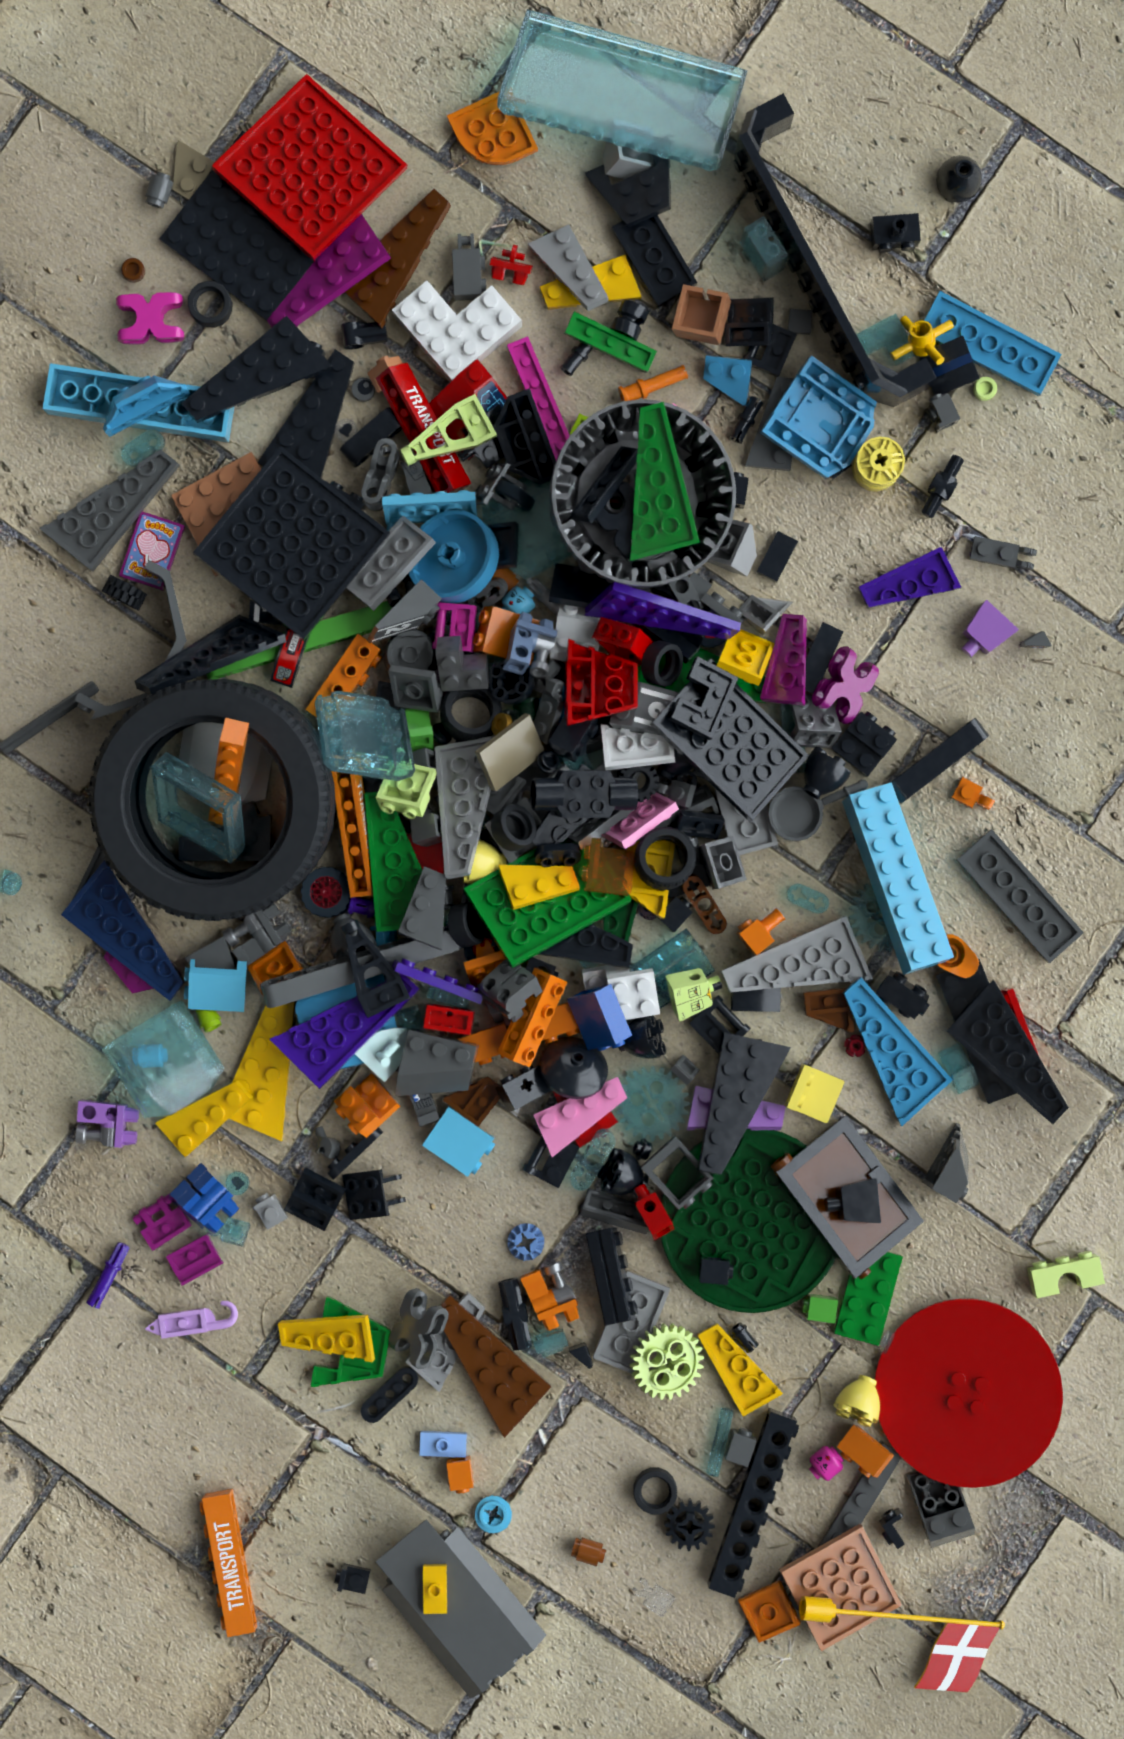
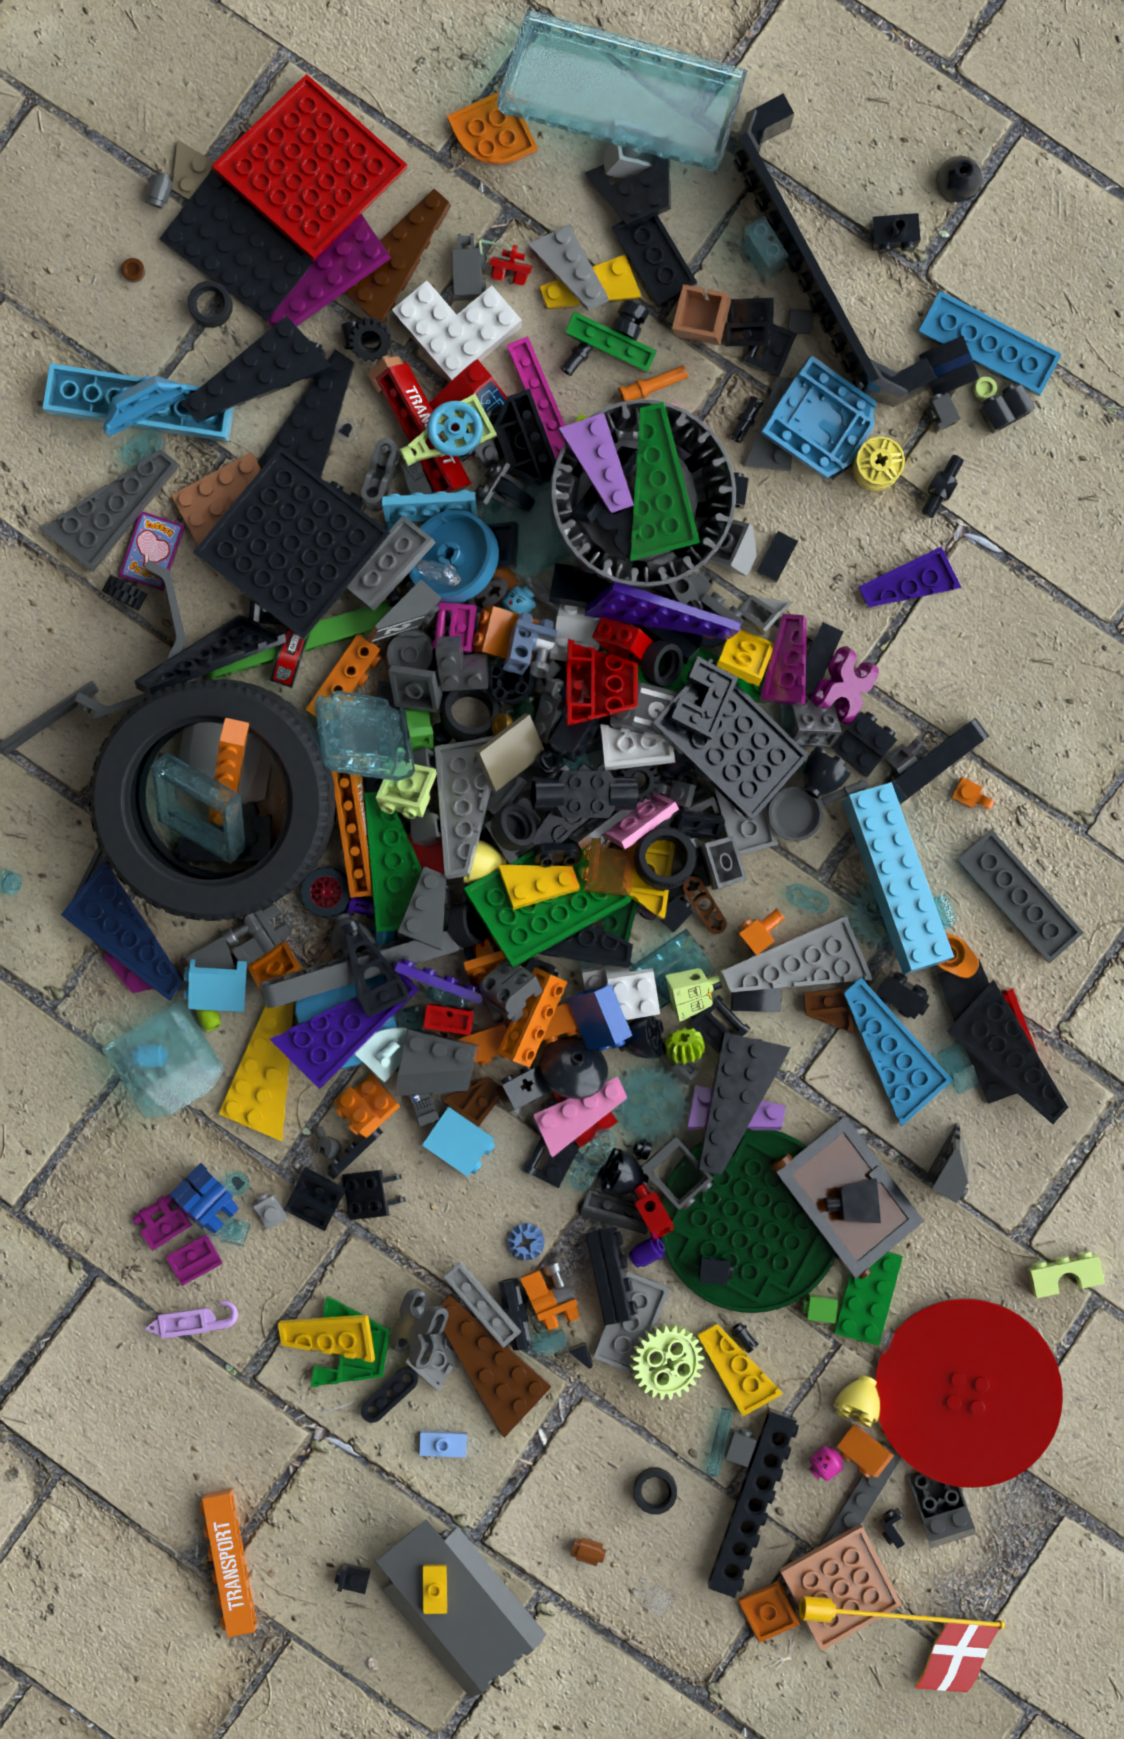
(108, 1275): dark purple axle -> none
(112, 1123): medium lavender hips -> none
(150, 318): dark pink piece -> none
(203, 1117): yellow wing -> none
(363, 389): dark grey tile -> none
(363, 443): black beam -> none
(370, 325): none -> black tyre
(435, 428): none -> medium azure plate
(438, 572): none -> clear plate
(460, 1474): orange brick -> none
(482, 1304): none -> light grey tile
(497, 1524): medium azure gear -> none
(595, 451): none -> medium lavender wing
(647, 1252): none -> dark purple brick
(679, 1524): black gear -> none
(684, 1046): none -> lime gear
(729, 376): dark azure wing -> none
(814, 1093): light yellow bracket -> none
(850, 1050): dark red plate -> none
(887, 334): clear light blue plate -> none
(905, 757): none -> dark grey plate
(921, 339): yellow bar -> none
(945, 910): none -> clear light blue brick
(987, 630): medium lavender torso -> none
(1000, 553): dark grey hinge -> none
(1007, 408): none -> black brick
(1038, 640): dark grey slope -> none

